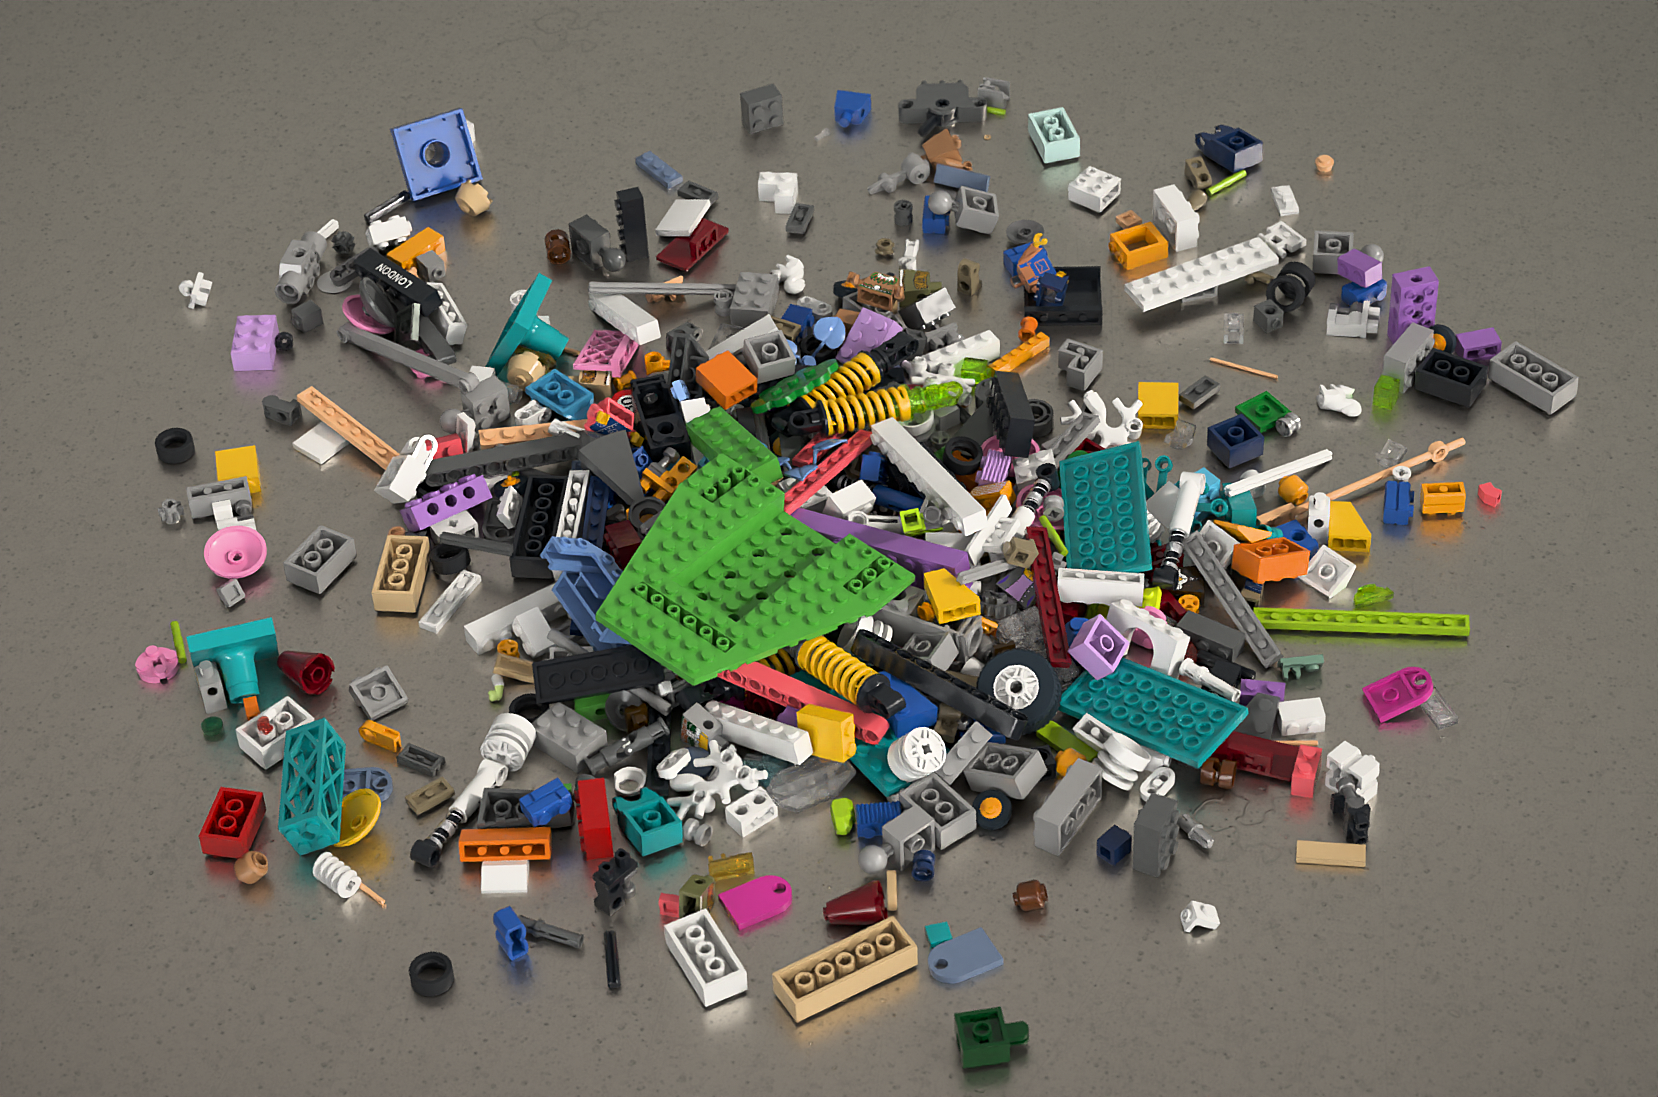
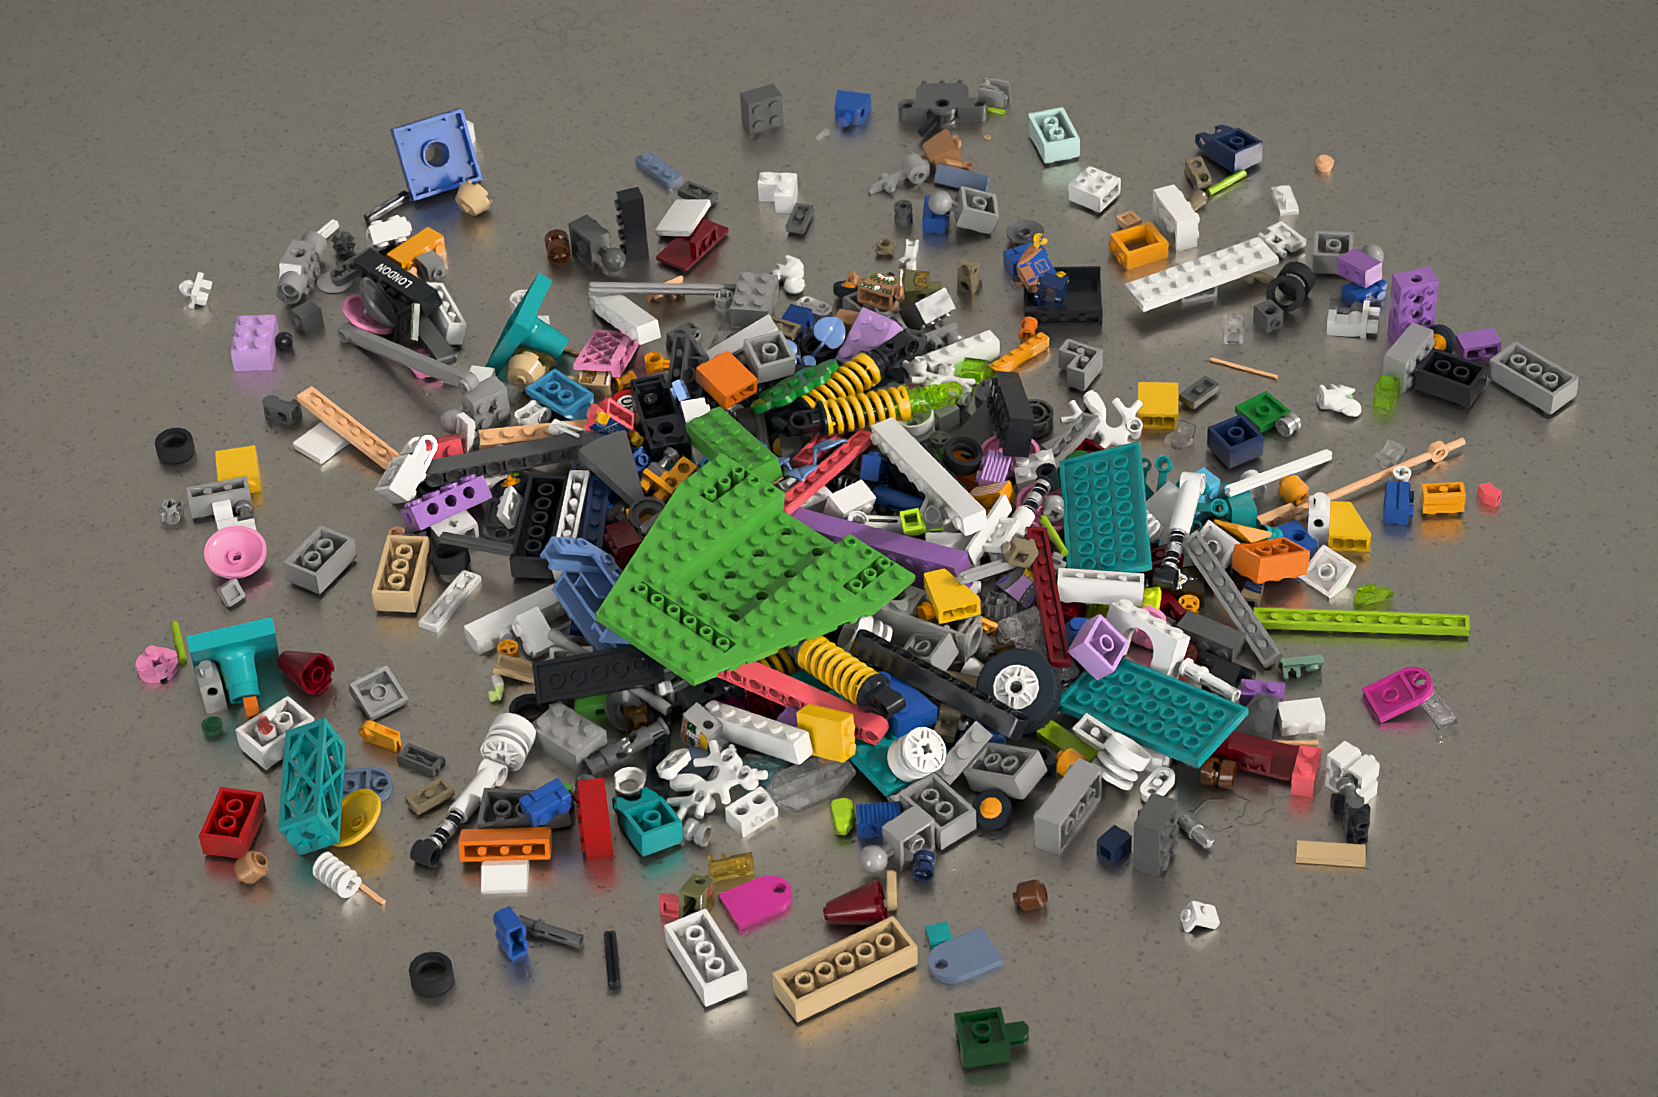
(614, 882): black hips -> none

